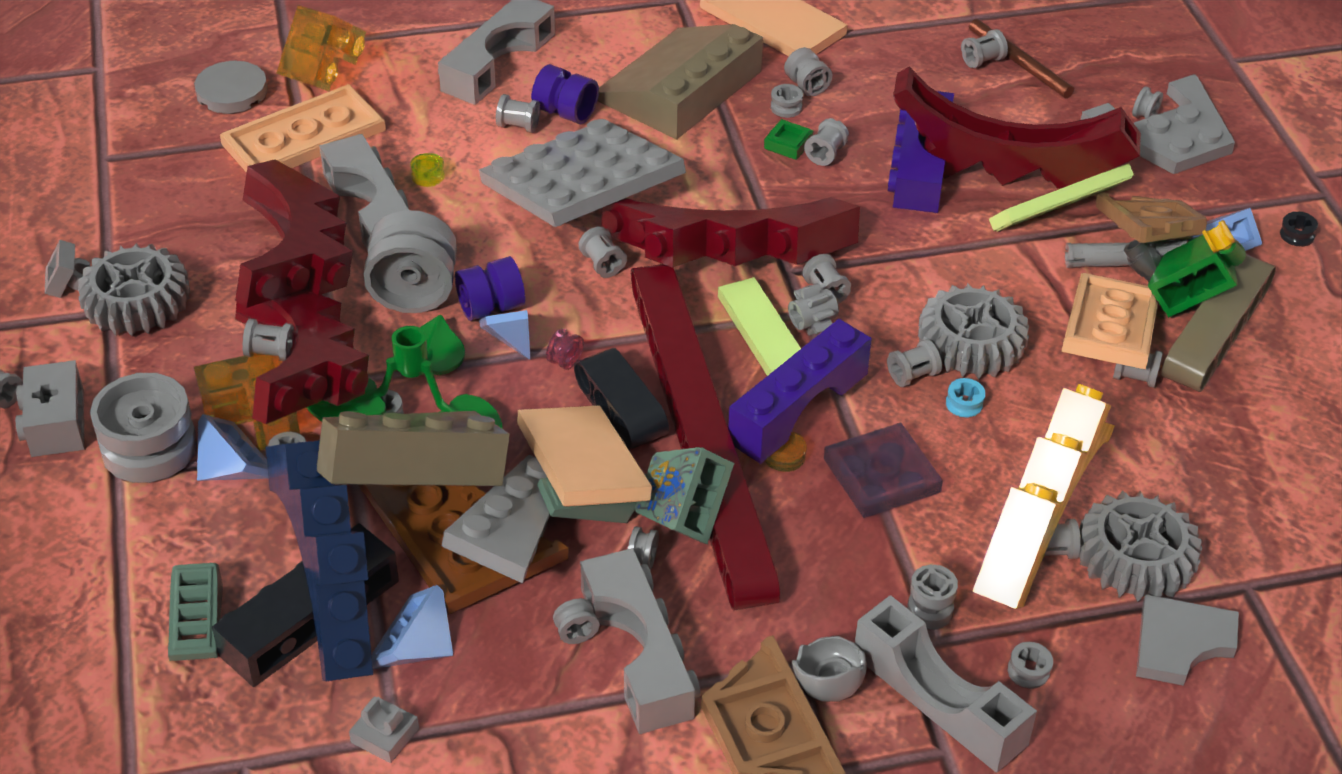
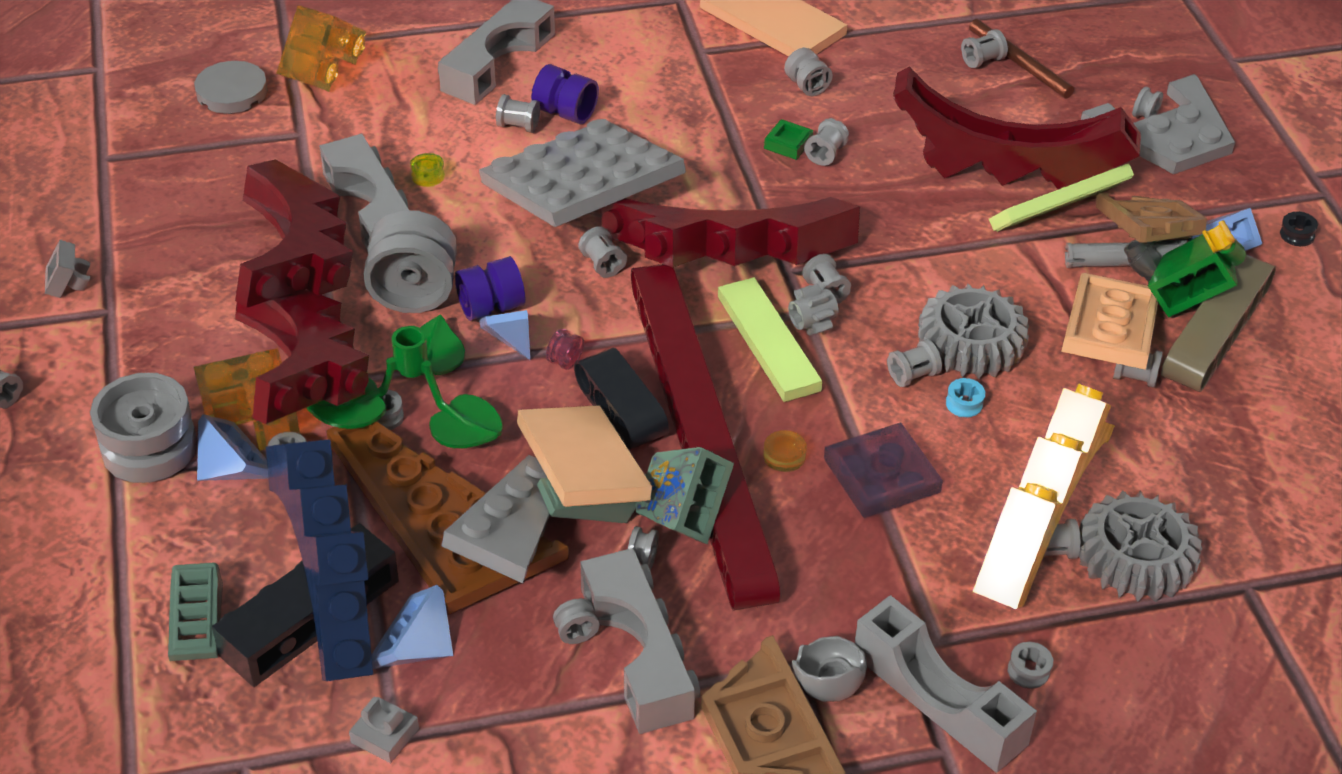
(51, 408): light grey brick -> none
(133, 289): light grey gear -> none
(282, 337): light grey bush -> none
(298, 131): light nougat tile -> none
(413, 449): dark tan wedge -> none
(685, 76): dark tan slope -> none
(767, 413): dark purple arch -> none
(786, 100): light grey bush -> none
(919, 173): dark purple arch -> none
(933, 595): light grey wheel -> none
(1180, 636): light grey tile -> none

